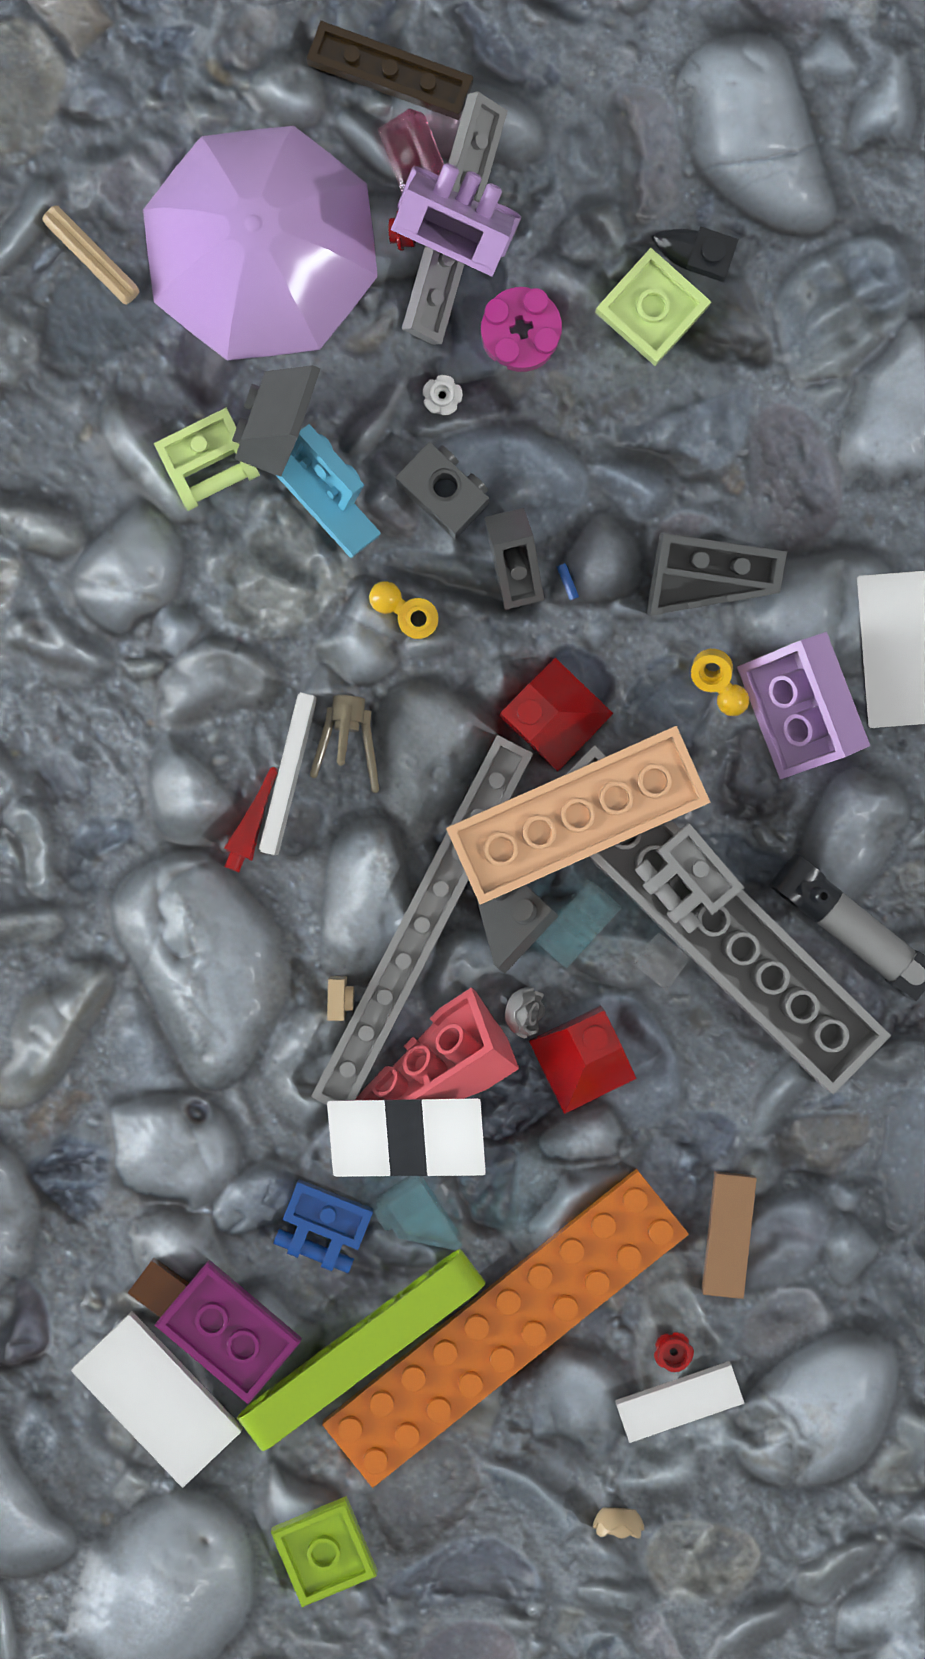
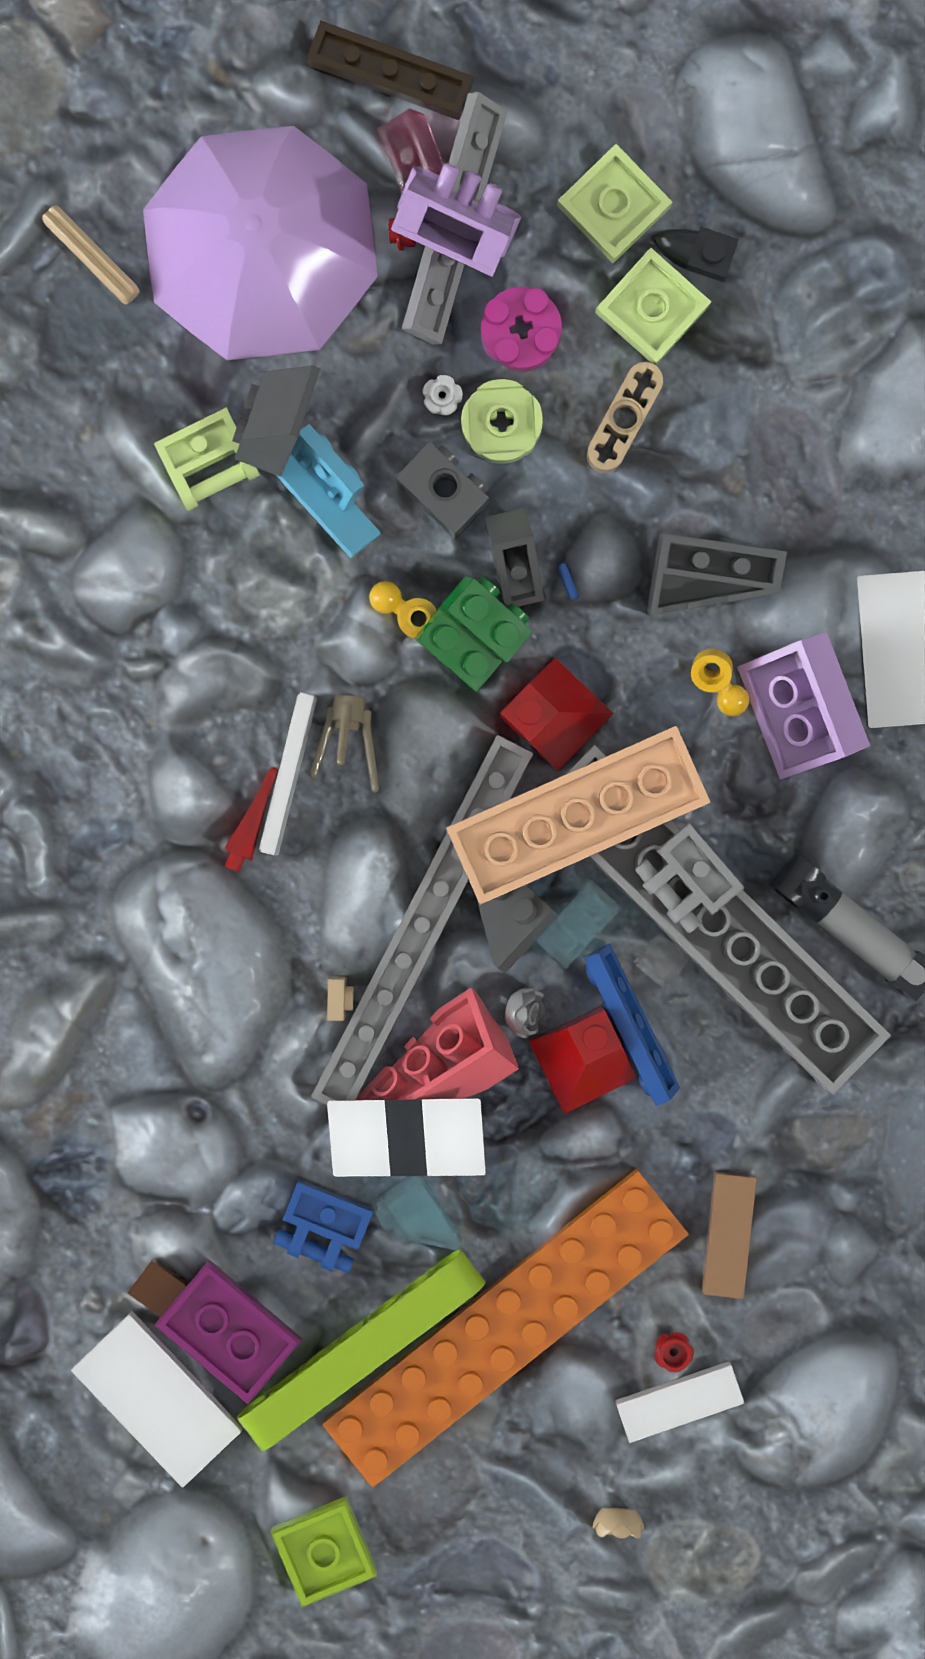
(474, 631): none -> green plate
(518, 405): none -> yellowish green plate
(614, 203): none -> yellowish green plate
(629, 387): none -> tan beam
(637, 1035): none -> blue plate

